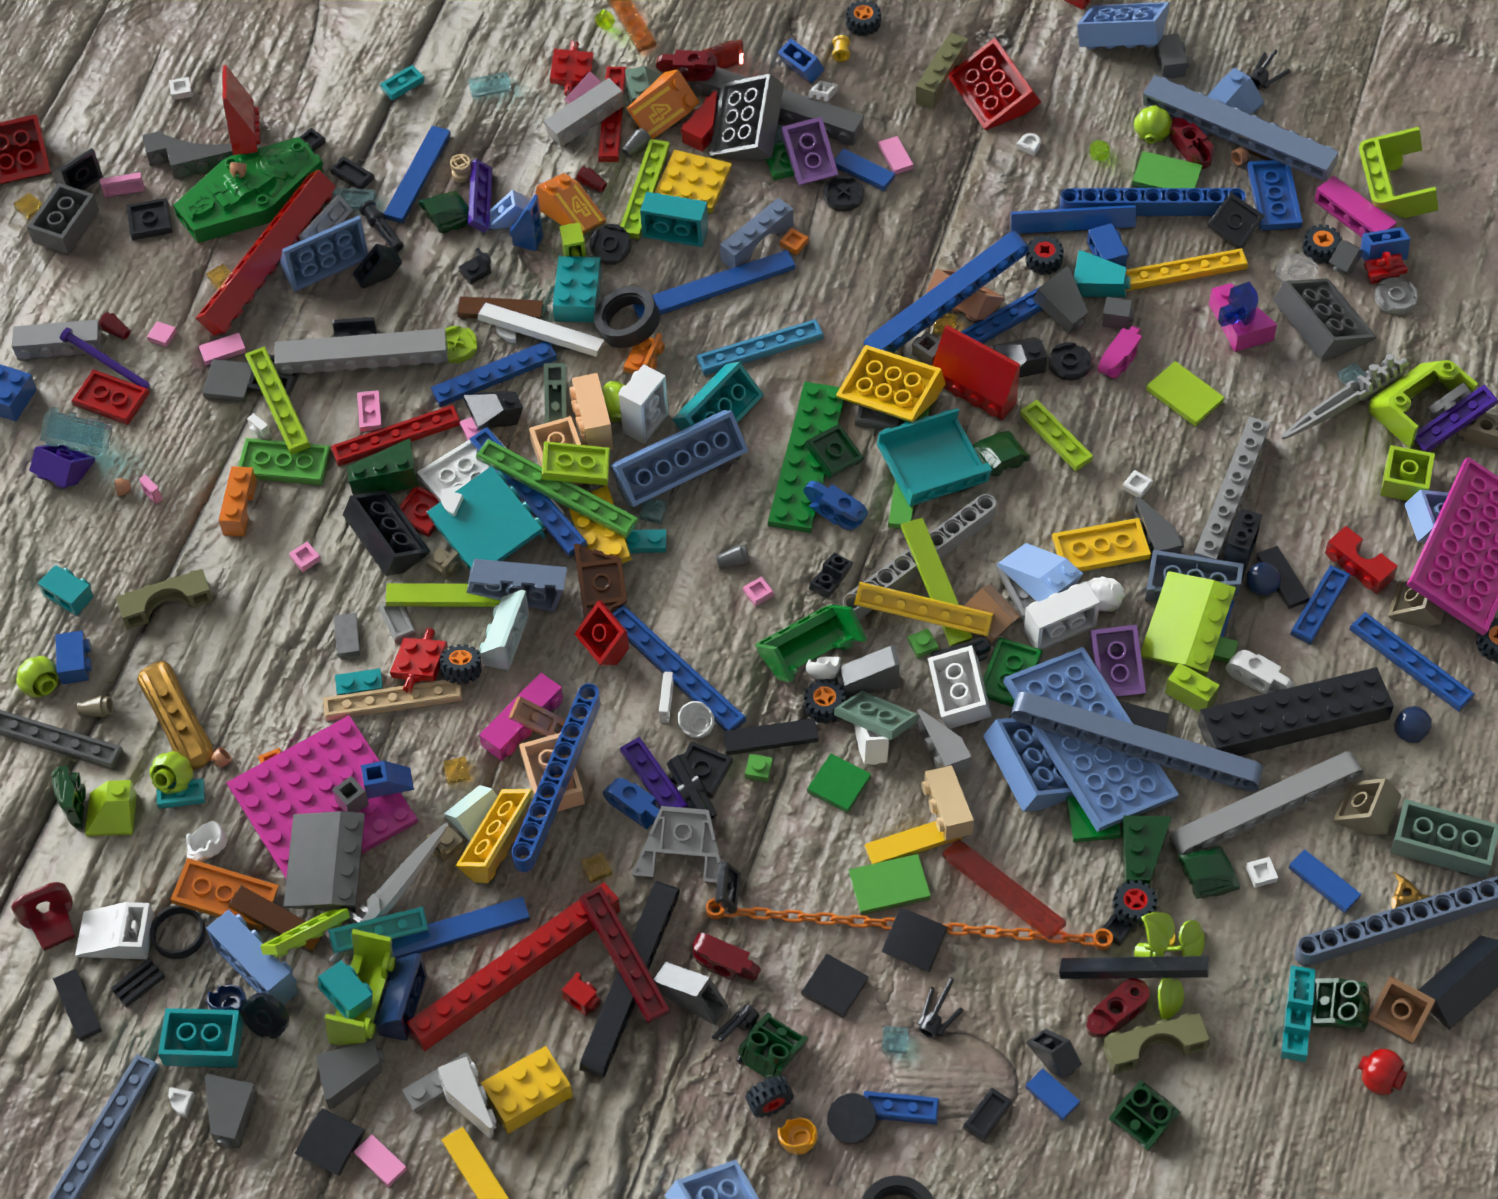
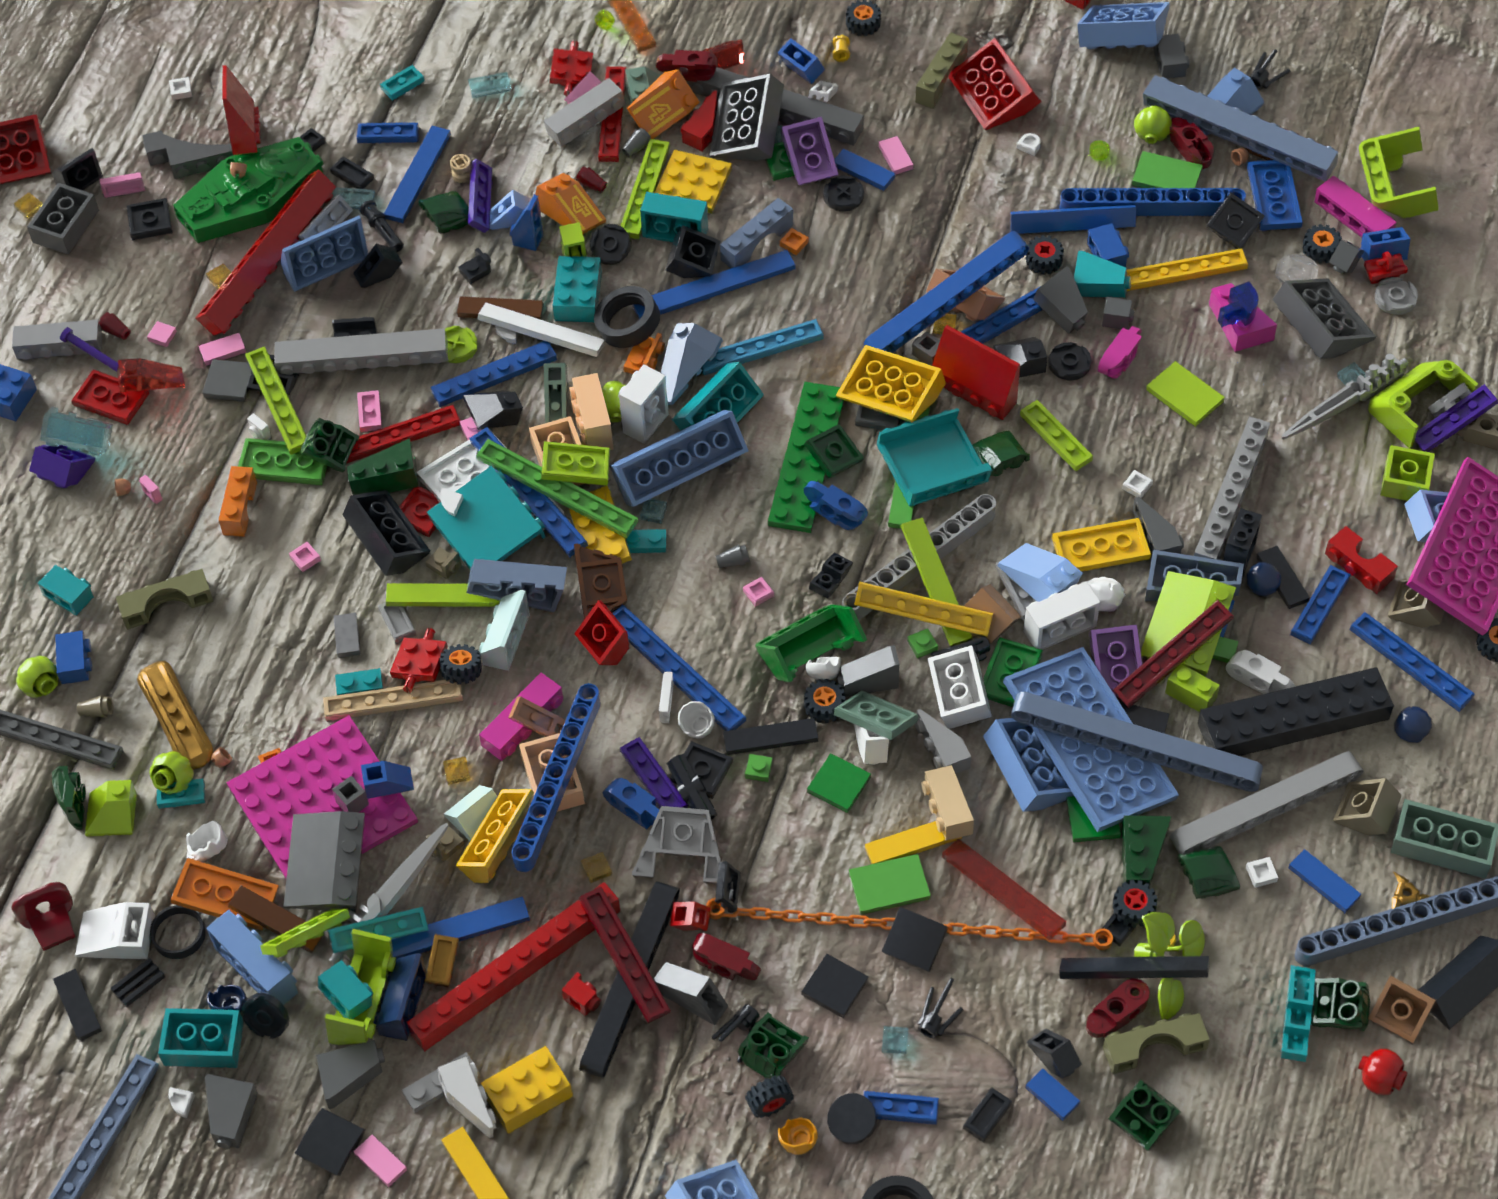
(147, 375): none -> clear red slope
(329, 444): none -> dark green slope
(387, 132): none -> blue tile
(442, 960): none -> pearl gold tile
(685, 355): none -> sand blue wedge
(690, 916): none -> red brick
(692, 254): none -> black slope
(1173, 653): none -> dark red tile

